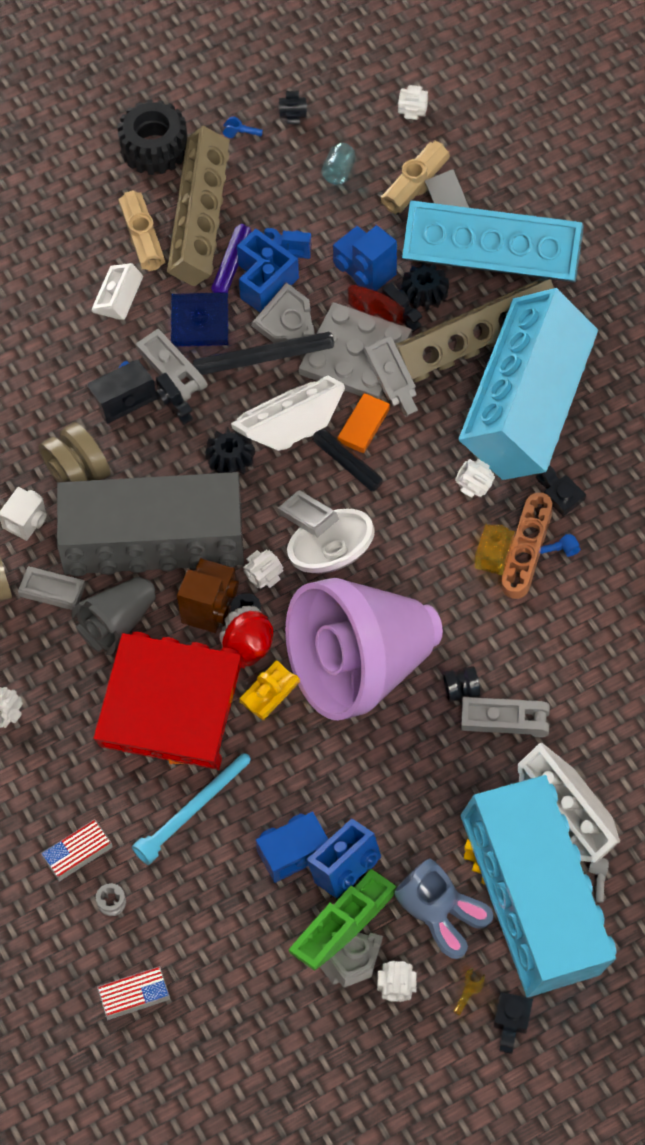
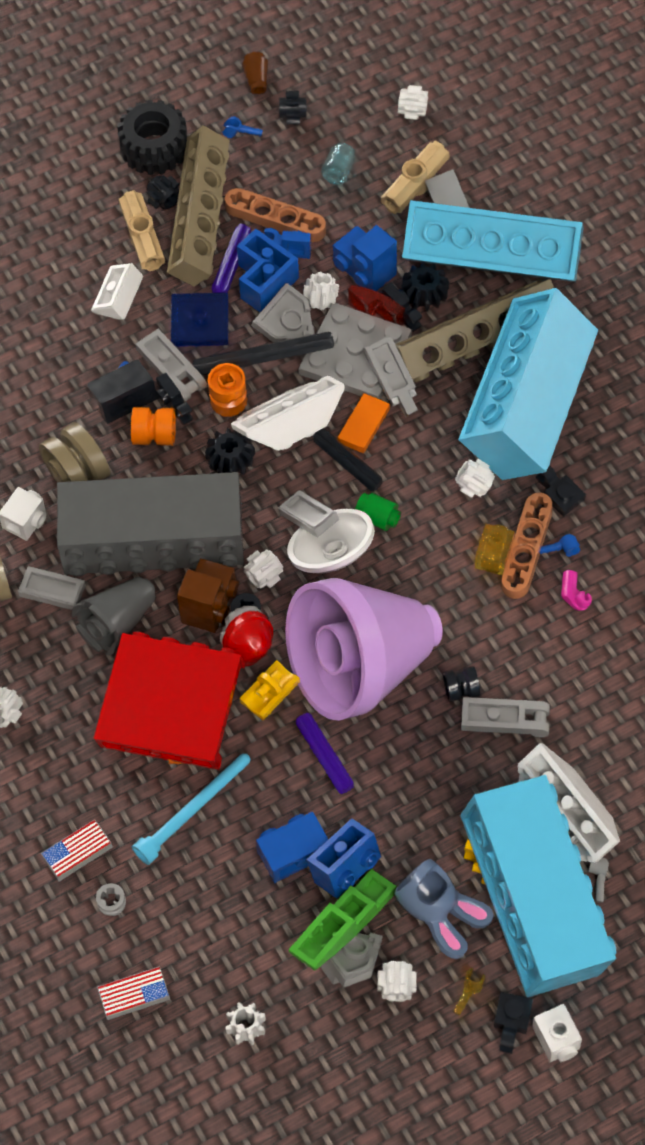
(153, 426): none -> orange wheel
(163, 192): none -> black gear
(227, 389): none -> orange wheel
(242, 1033): none -> white gear
(255, 69): none -> reddish brown cone
(277, 211): none -> nougat beam
(321, 290): none -> white gear
(324, 753): none -> dark purple axle
(380, 510): none -> green brick
(557, 1034): none -> white brick
(570, 593): none -> dark pink arm

